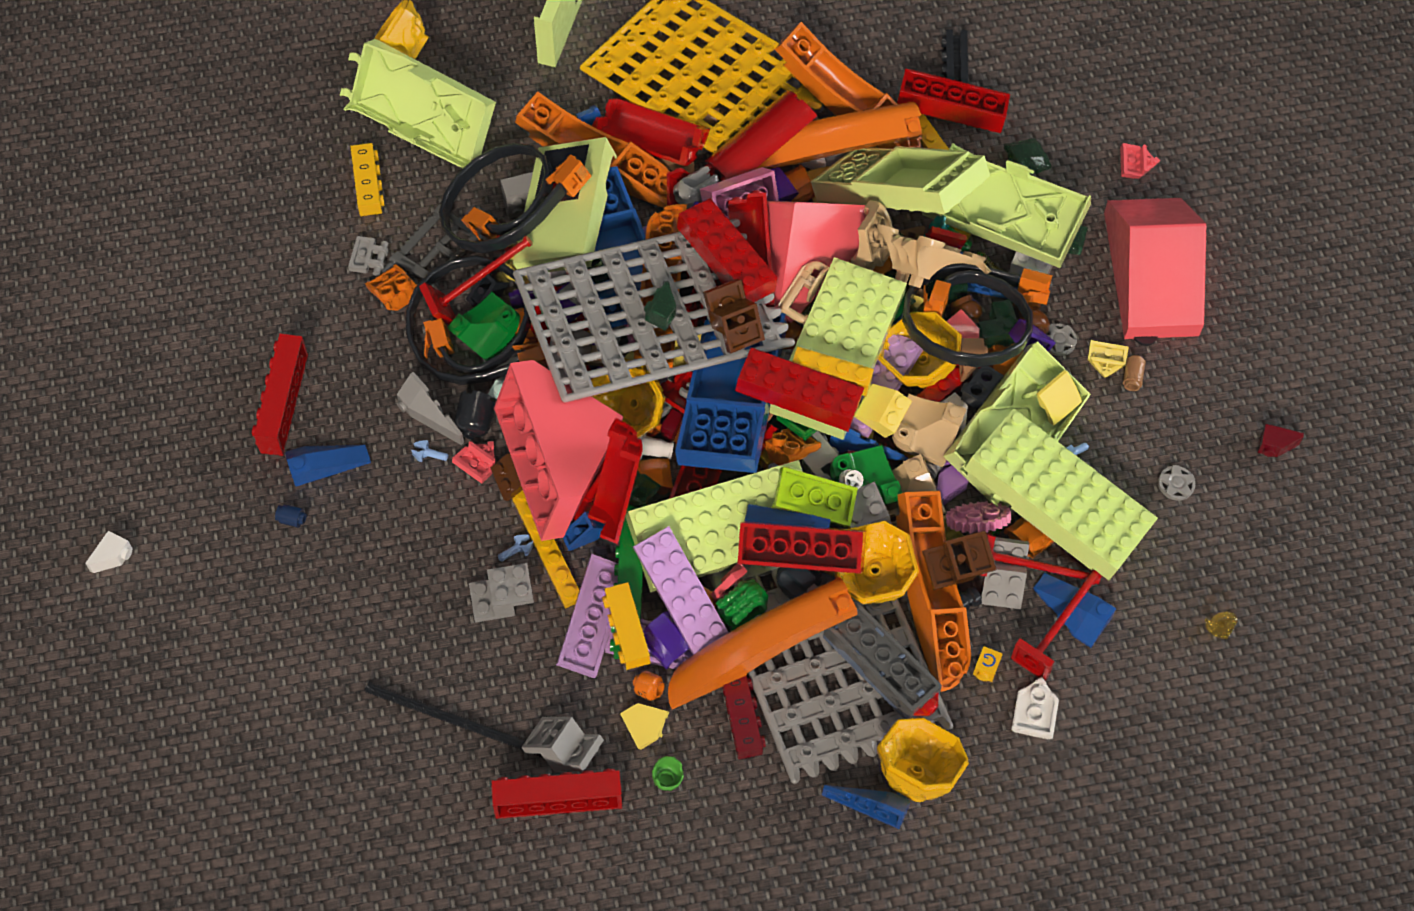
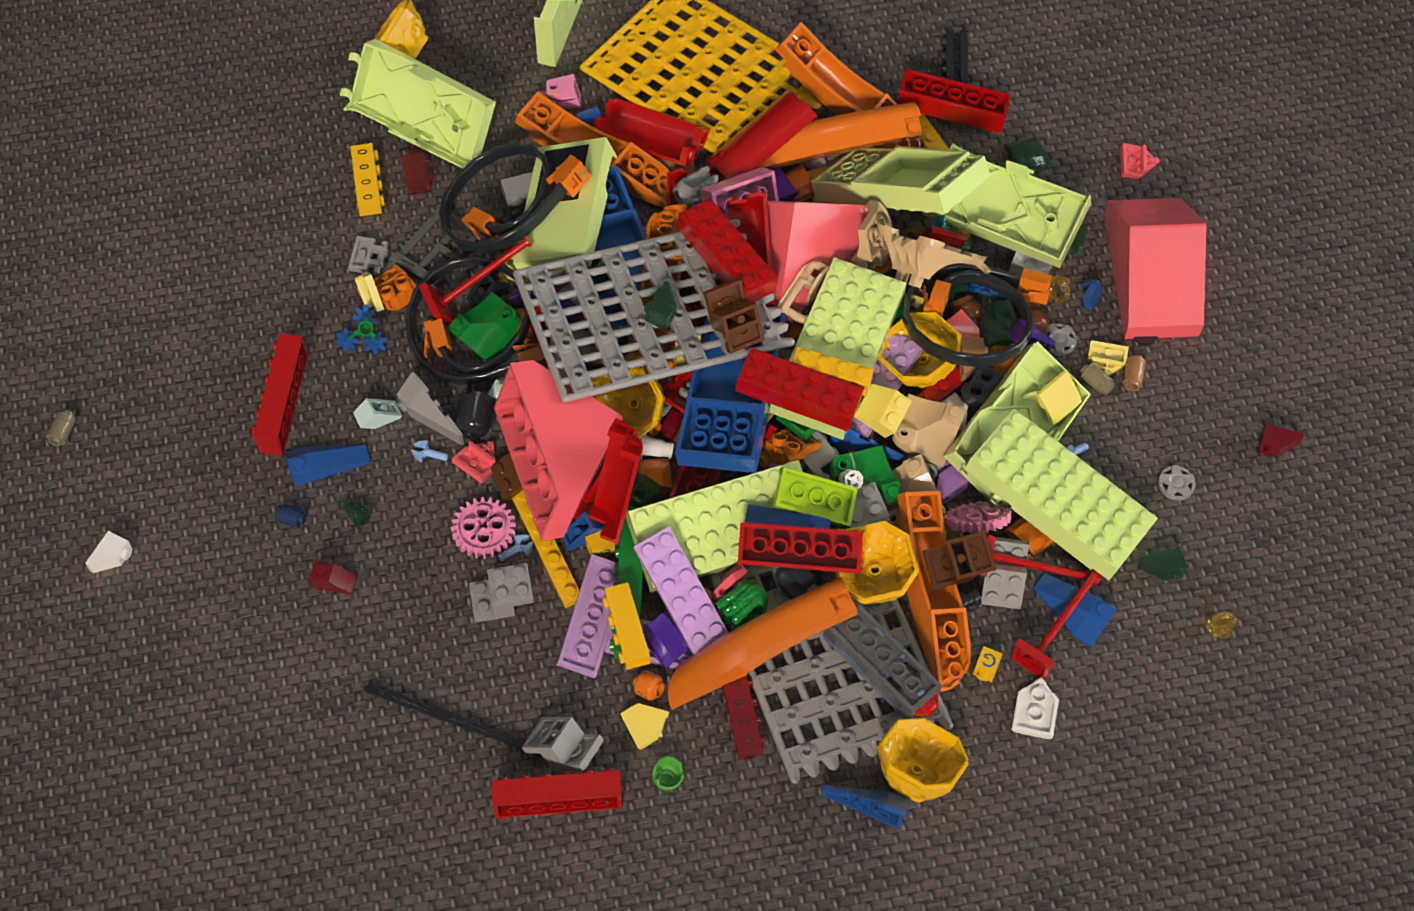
(61, 428): none -> dark tan head
(332, 578): none -> dark red slope
(357, 513): none -> clear green cone
(365, 330): none -> blue plant
(368, 291): none -> light yellow slope
(376, 413): none -> light aqua slope
(416, 173): none -> clear red brick
(496, 537): none -> bright pink gear
(563, 92): none -> bright pink torso
(599, 546): none -> yellow brick
(1062, 281): none -> clear yellow piece
(1092, 294): none -> blue tile
(1097, 379): none -> dark tan head
(1165, 564): none -> clear green slope

